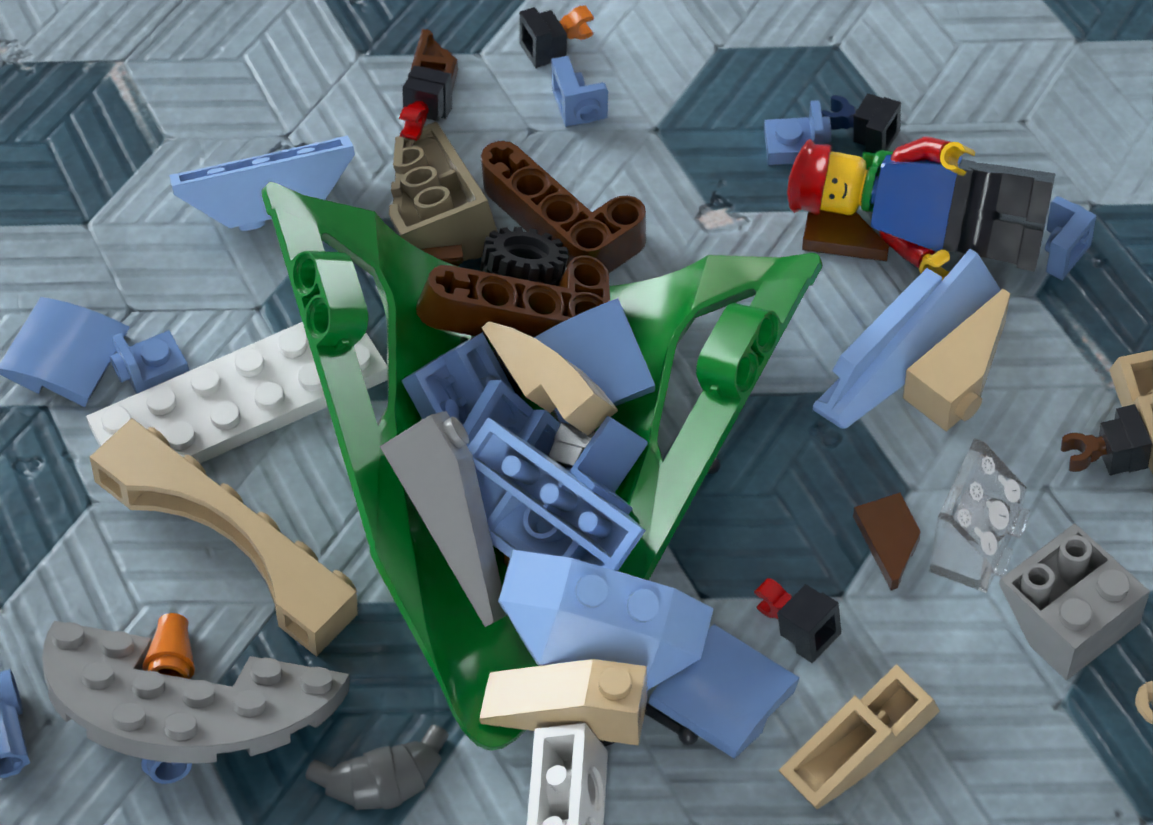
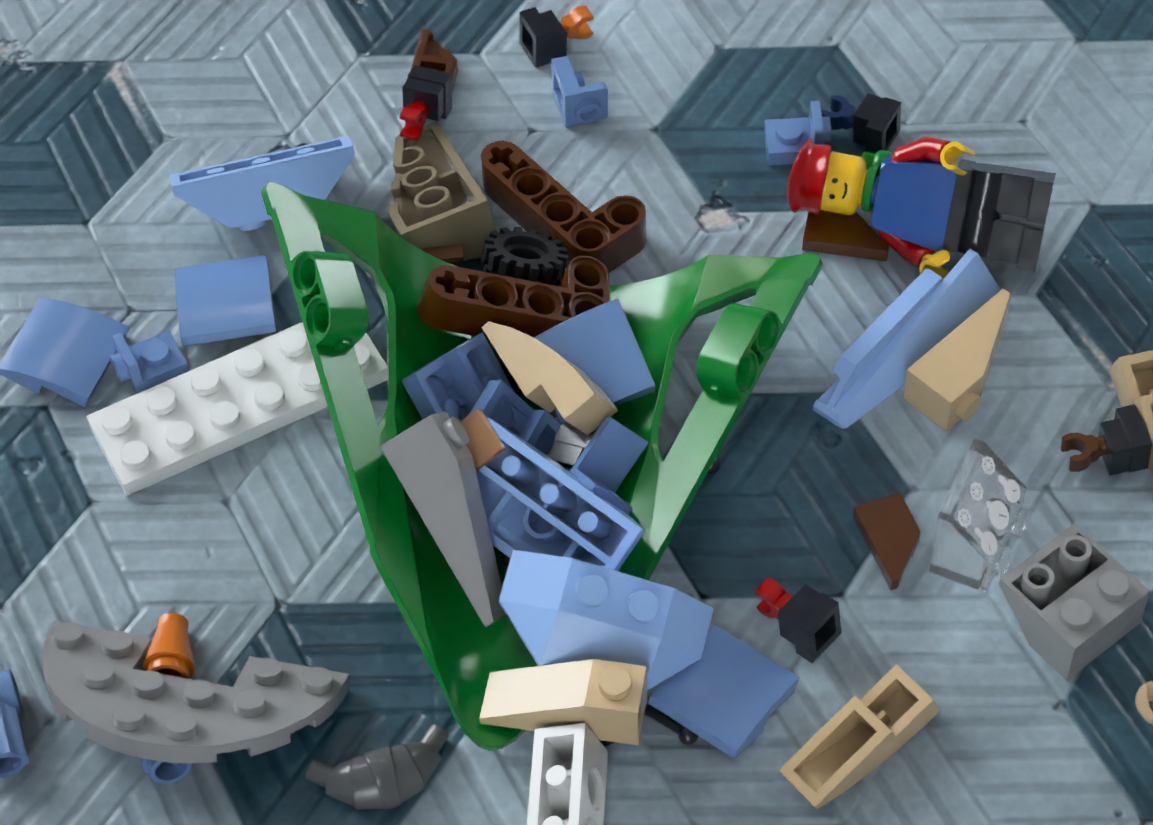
(151, 476): tan arch -> none
(224, 300): none -> medium blue slope
(483, 439): none -> medium nougat piece
(1070, 235): medium blue bracket -> none

